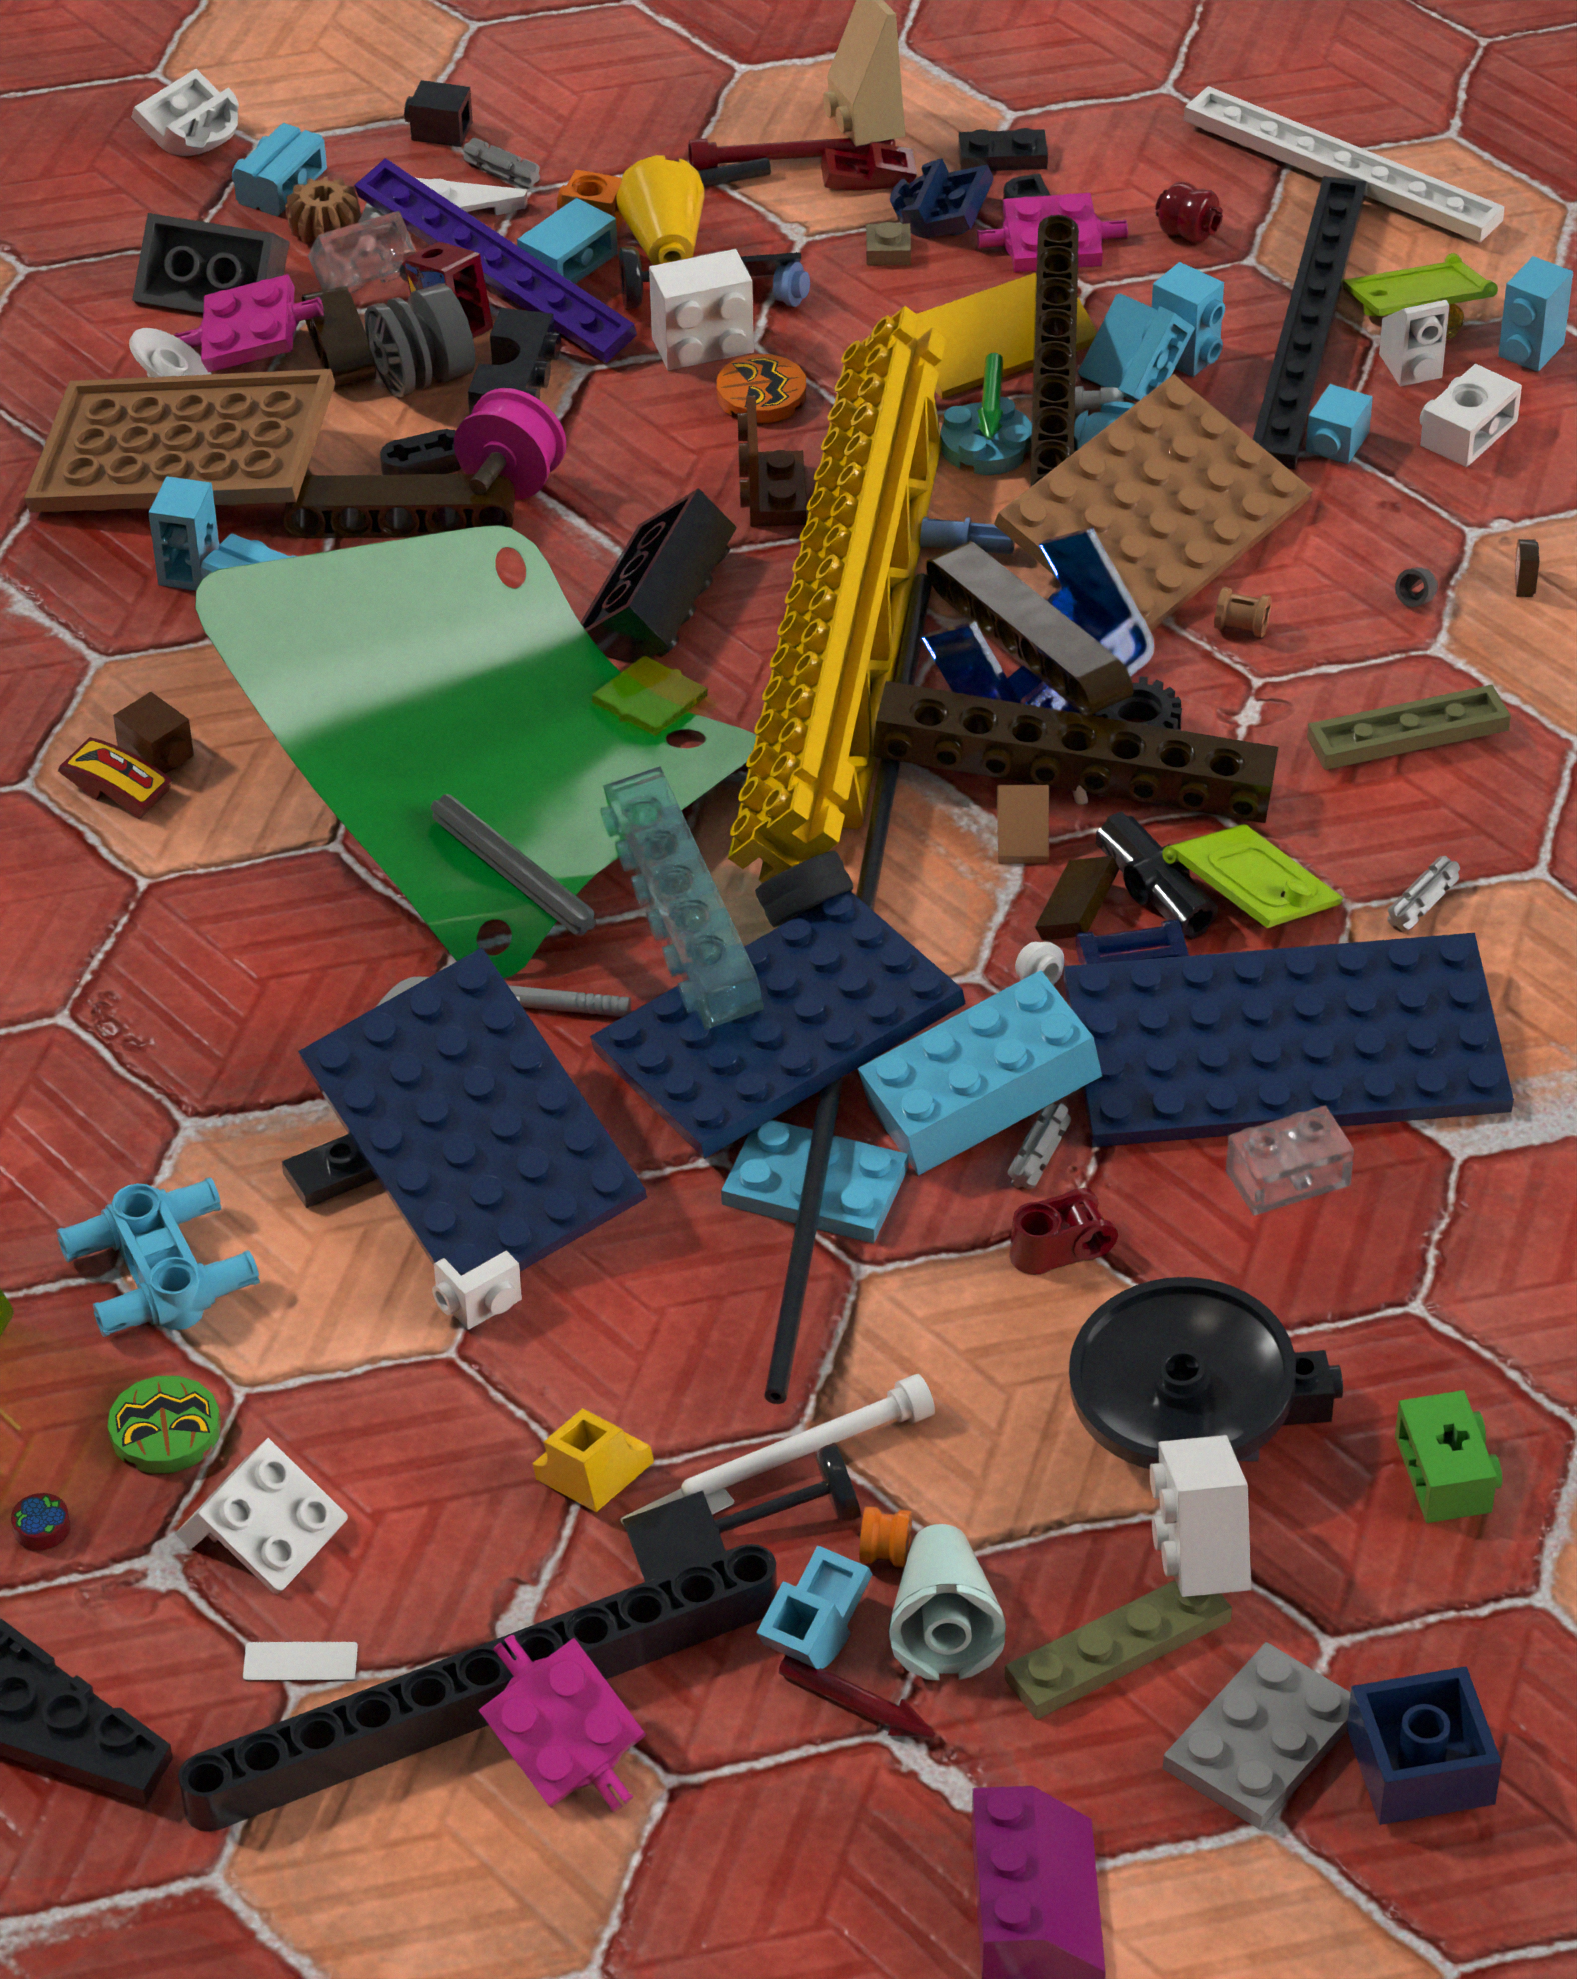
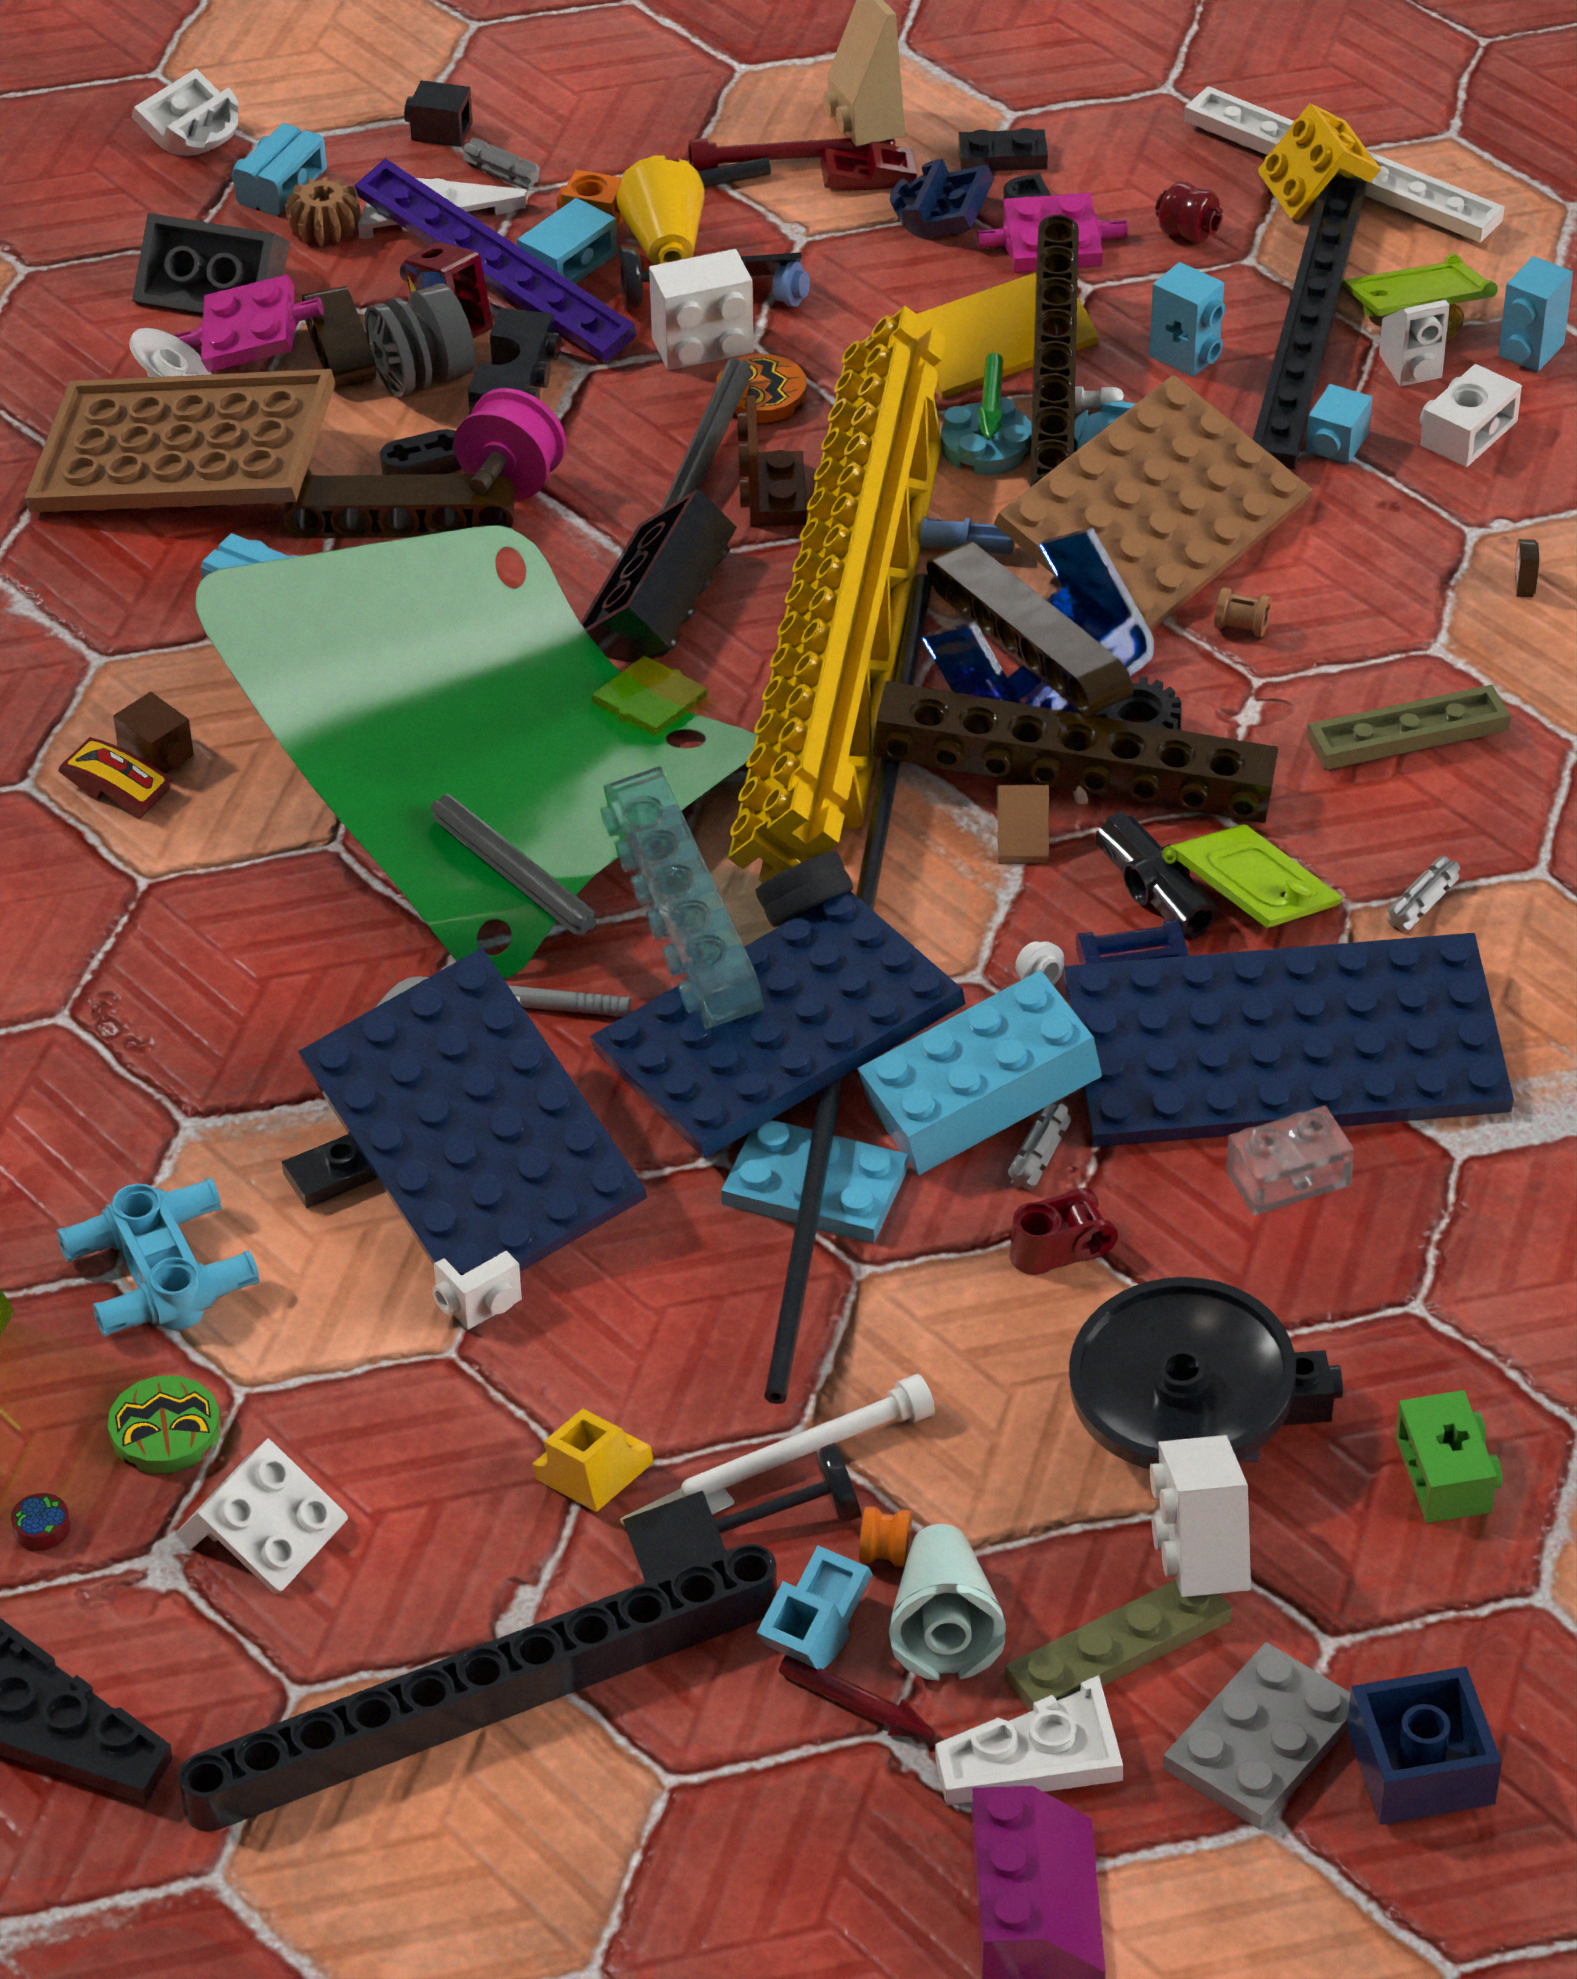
(183, 531): medium azure brick -> none
(300, 1661): white sticker -> none
(362, 253): clear brick -> none
(562, 1723): dark pink plate -> none
(710, 431): none -> dark grey axle
(888, 244): dark tan plate -> none
(1049, 1748): none -> white wing
(1077, 897): dark brown tile -> none
(1135, 347): medium azure bracket -> none
(1311, 156): none -> yellow bracket
(1412, 578): dark grey hinge -> none

